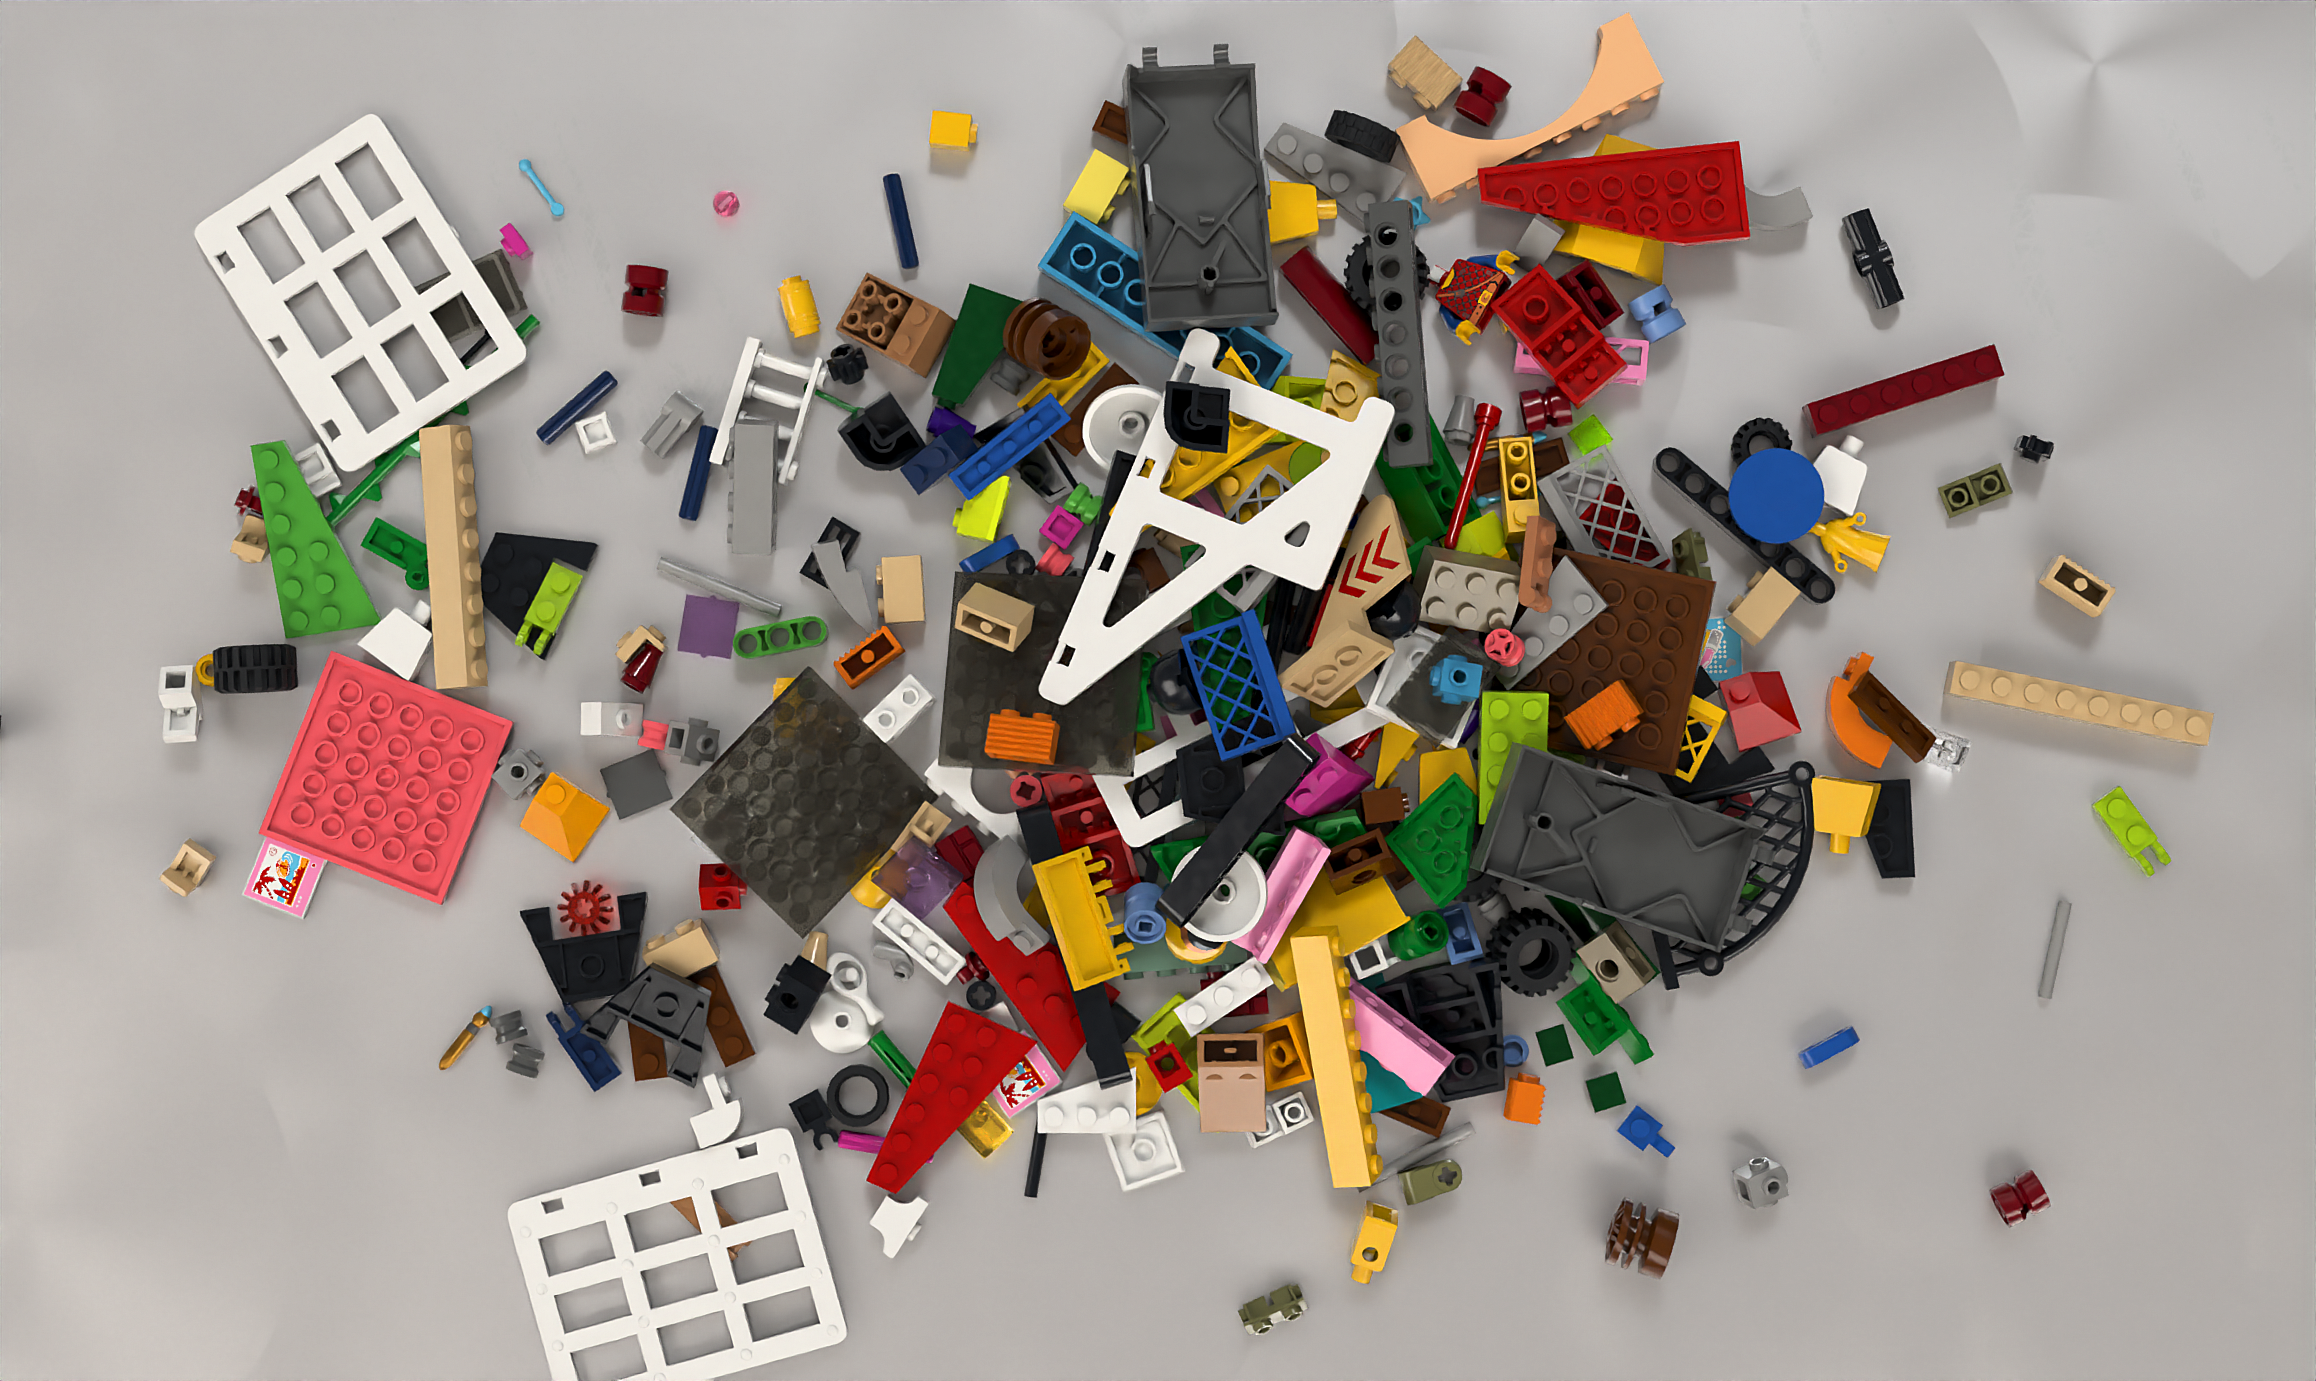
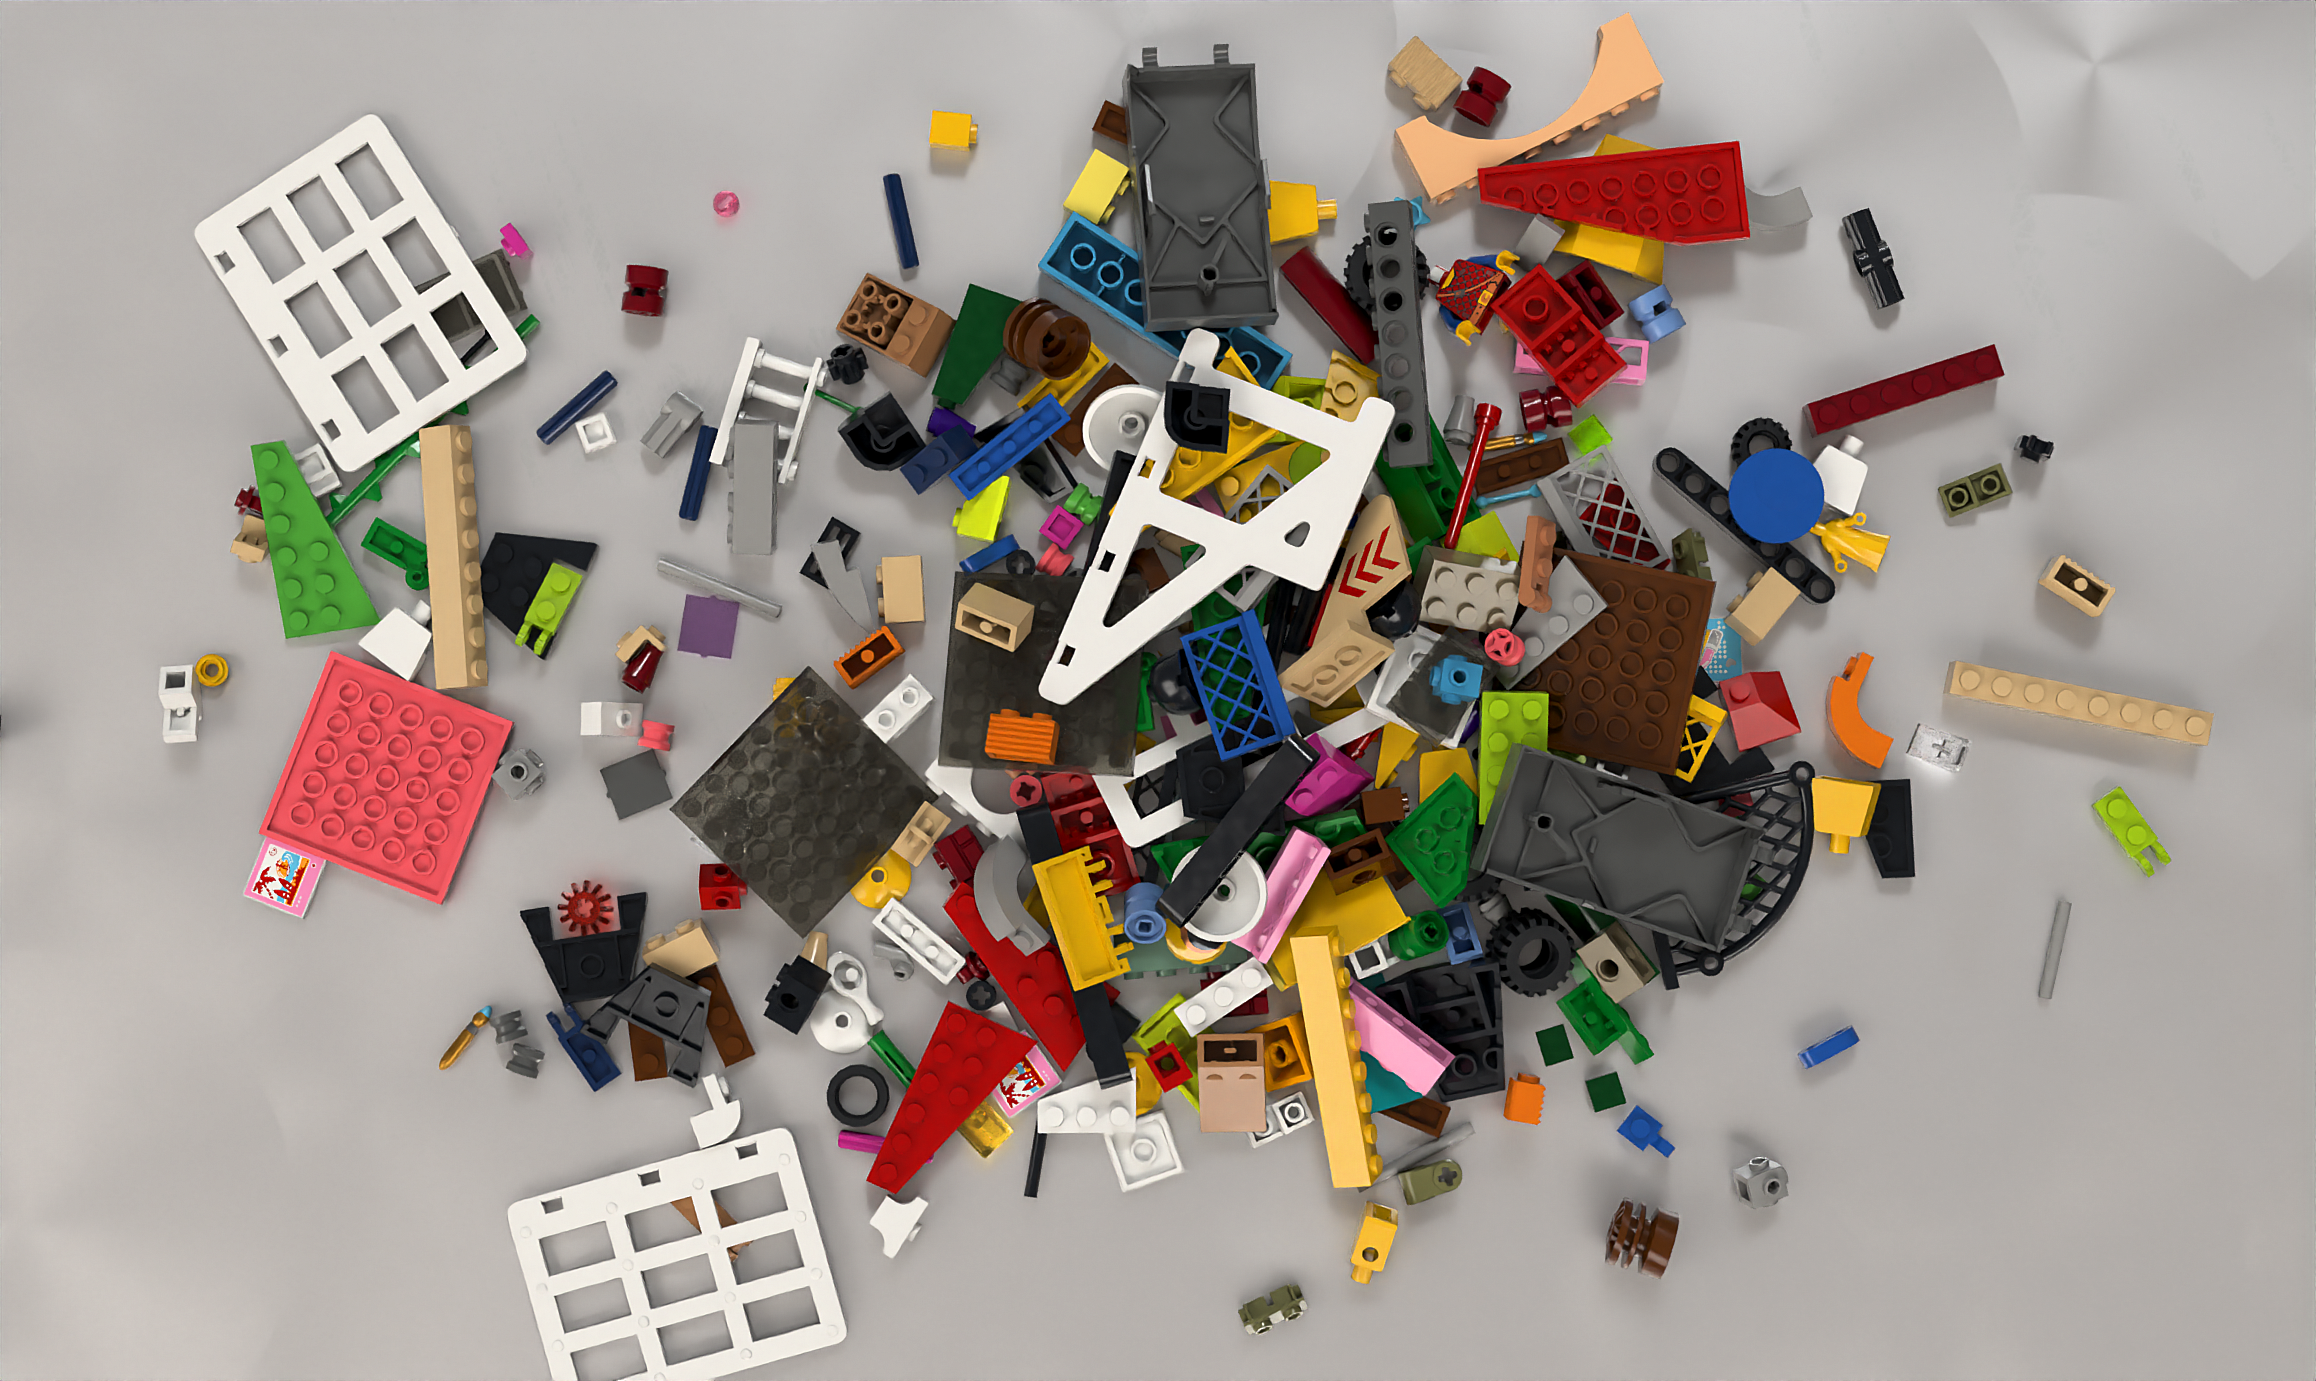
(188, 868): tan bracket -> none
(255, 668): black tyre -> none
(556, 208): medium azure hinge -> none
(563, 816): light orange slope -> none
(692, 741): light grey brick -> none
(764, 635): bright green beam -> none
(799, 306): yellow head -> none
(812, 1114): black plate -> none
(917, 877): tile -> none
(1335, 170): light grey wing -> none
(1362, 135): black tyre -> none
(1515, 1050): medium blue plate -> none
(1517, 487): yellow slope -> none
(1605, 715): orange brick -> none
(1892, 716): reddish brown plate -> none
(2020, 1198): dark red wheel -> none

